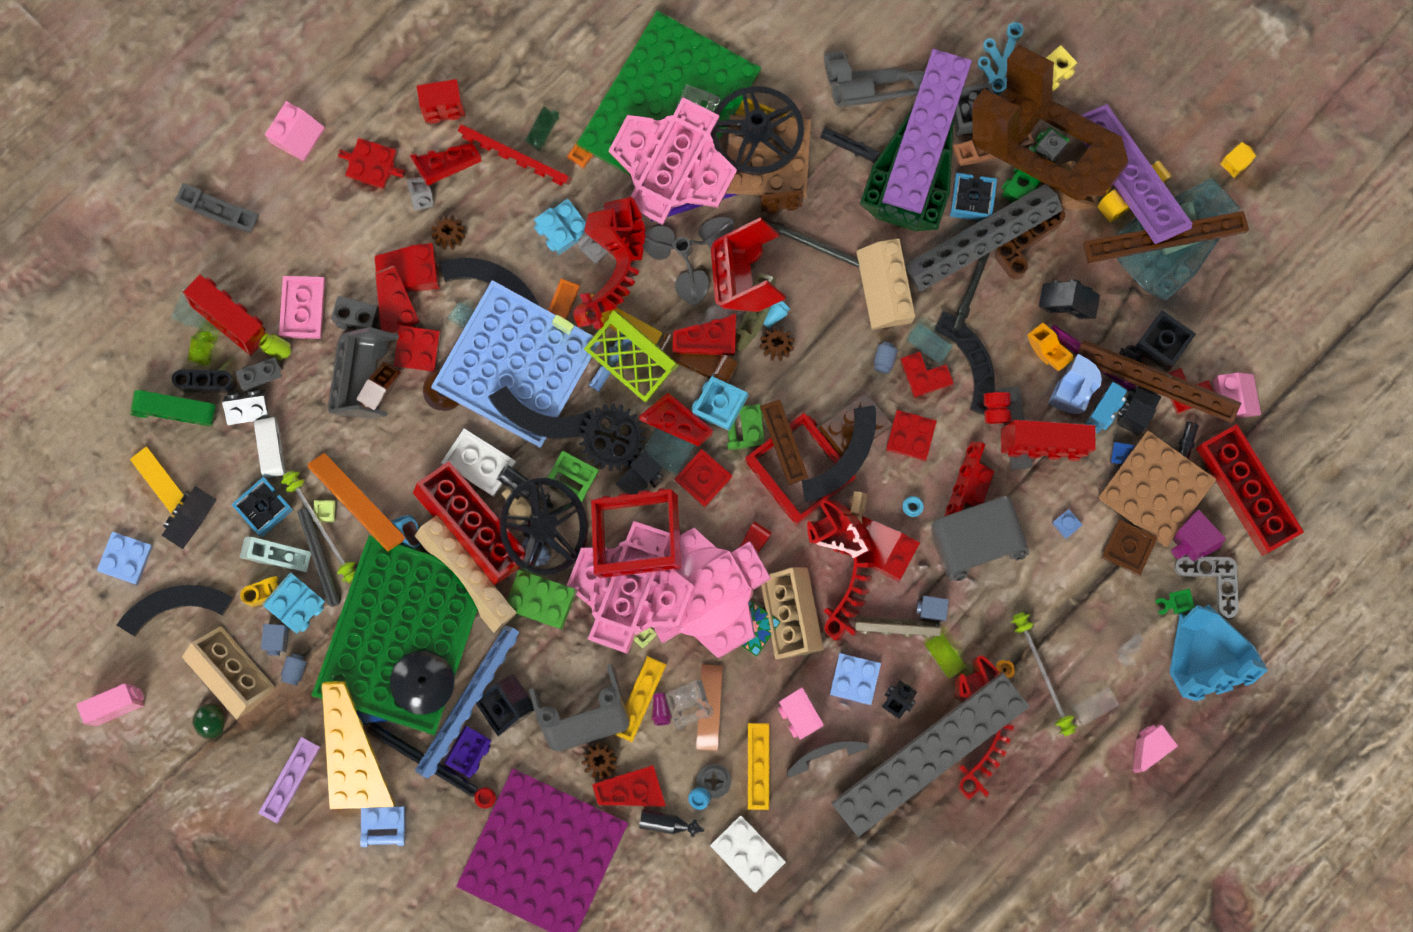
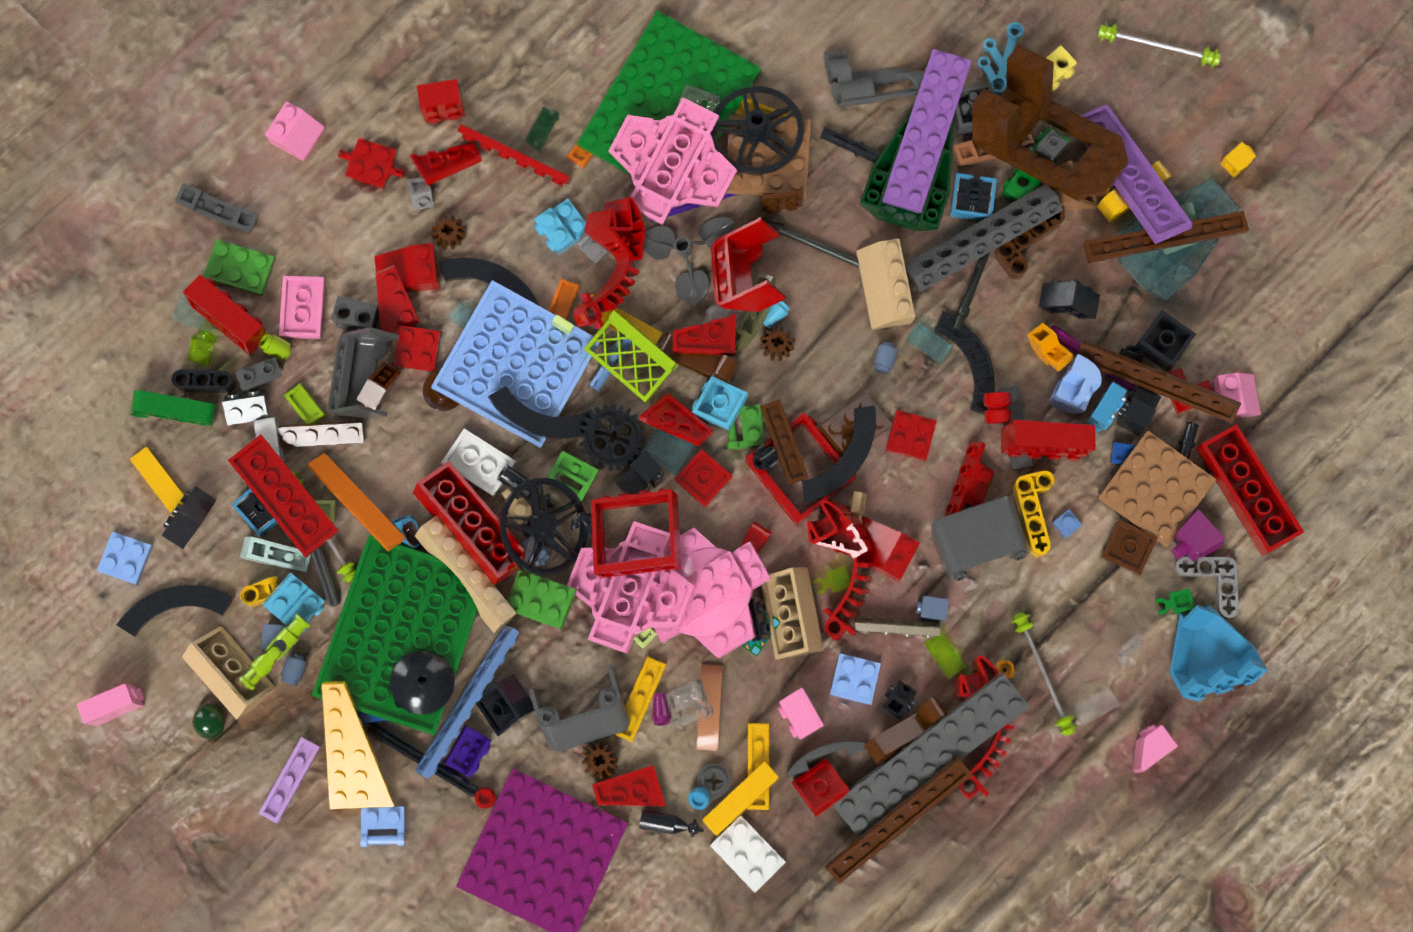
(239, 267): none -> bright green plate
(263, 664): none -> lime piece
(283, 495): none -> red plate
(304, 405): none -> lime tile
(321, 434): none -> plate
(586, 519): none -> black piece
(741, 798): none -> yellow tile
(761, 626): none -> black hinge
(765, 458): none -> black gear
(820, 787): none -> red plate
(836, 580): none -> clear neon green plate
(898, 736): none -> reddish brown beam
(898, 820): none -> reddish brown plate
(915, 500): medium azure plate -> none
(924, 381): red plate -> none
(1036, 515): none -> yellow beam
(1206, 56): none -> axle

